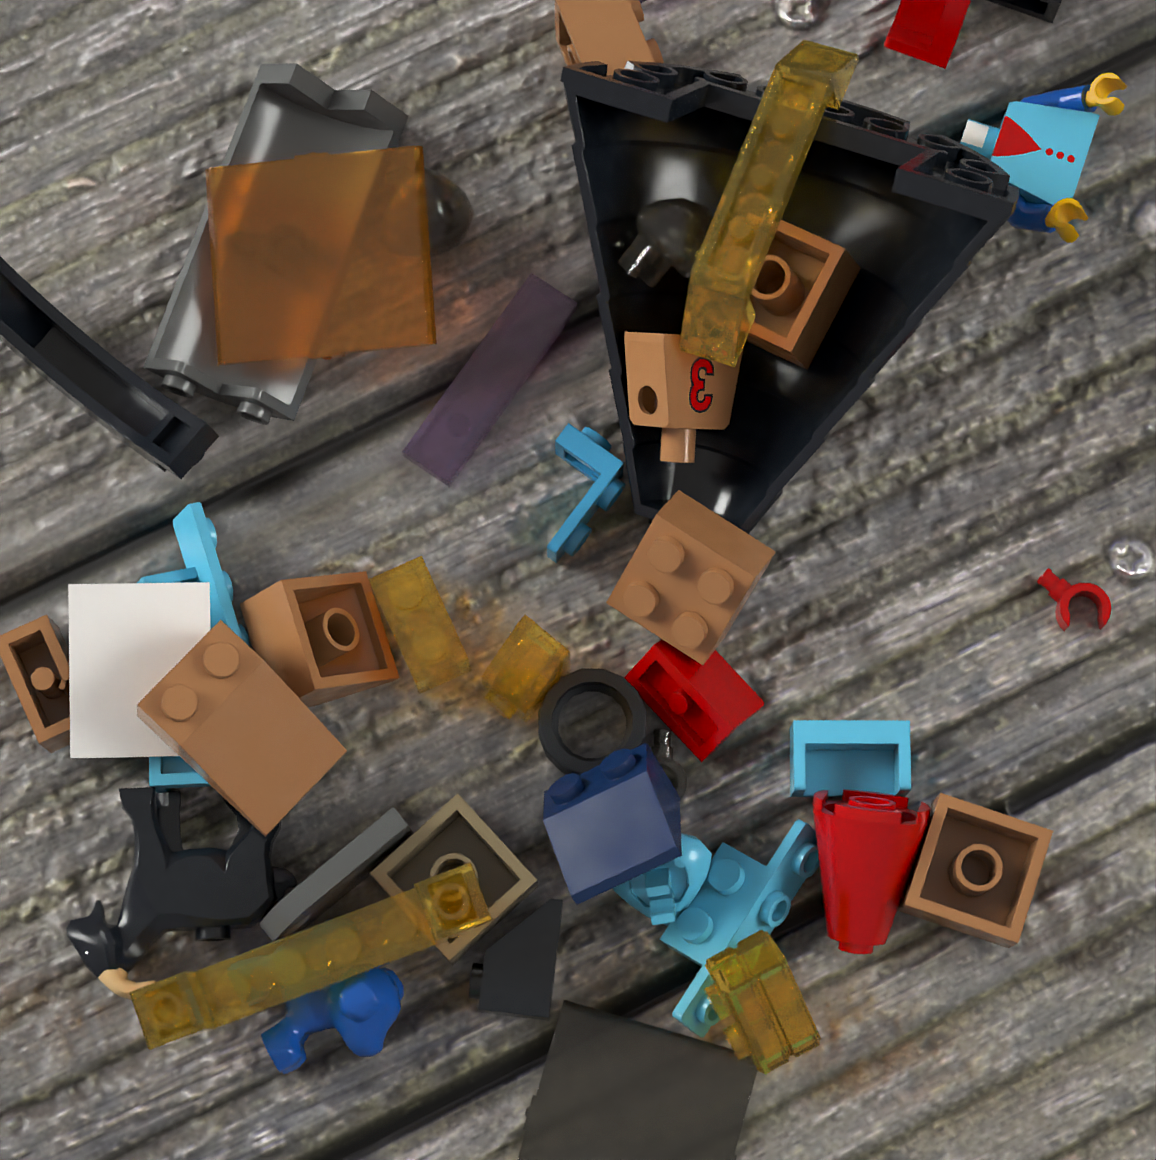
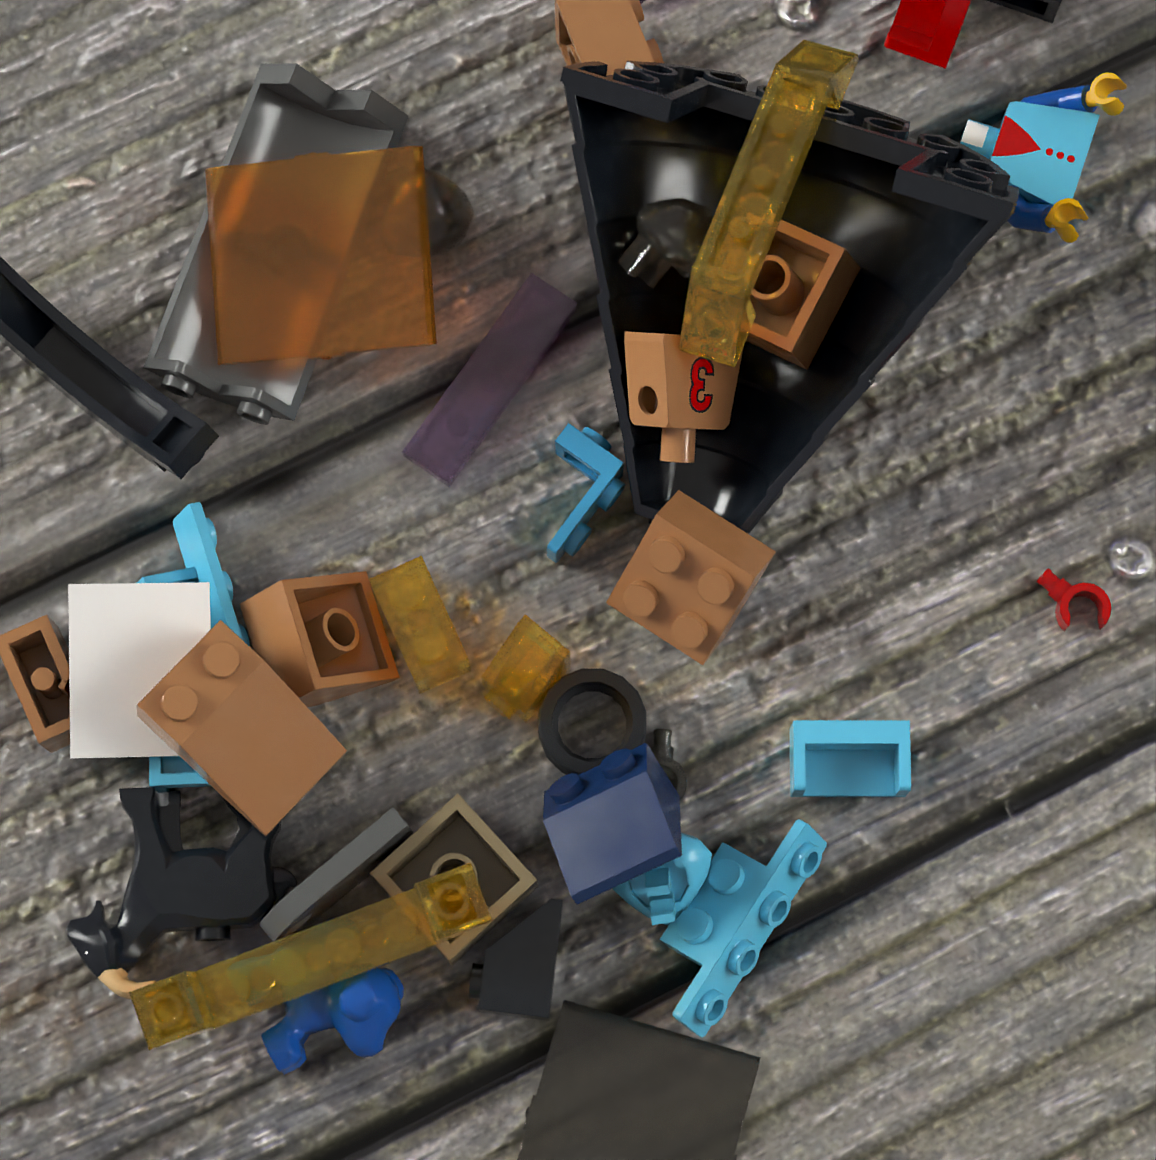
(694, 699): red panel -> none
(762, 1003): clear yellow brick -> none
(865, 862): red cone -> none
(976, 871): medium nougat brick -> none

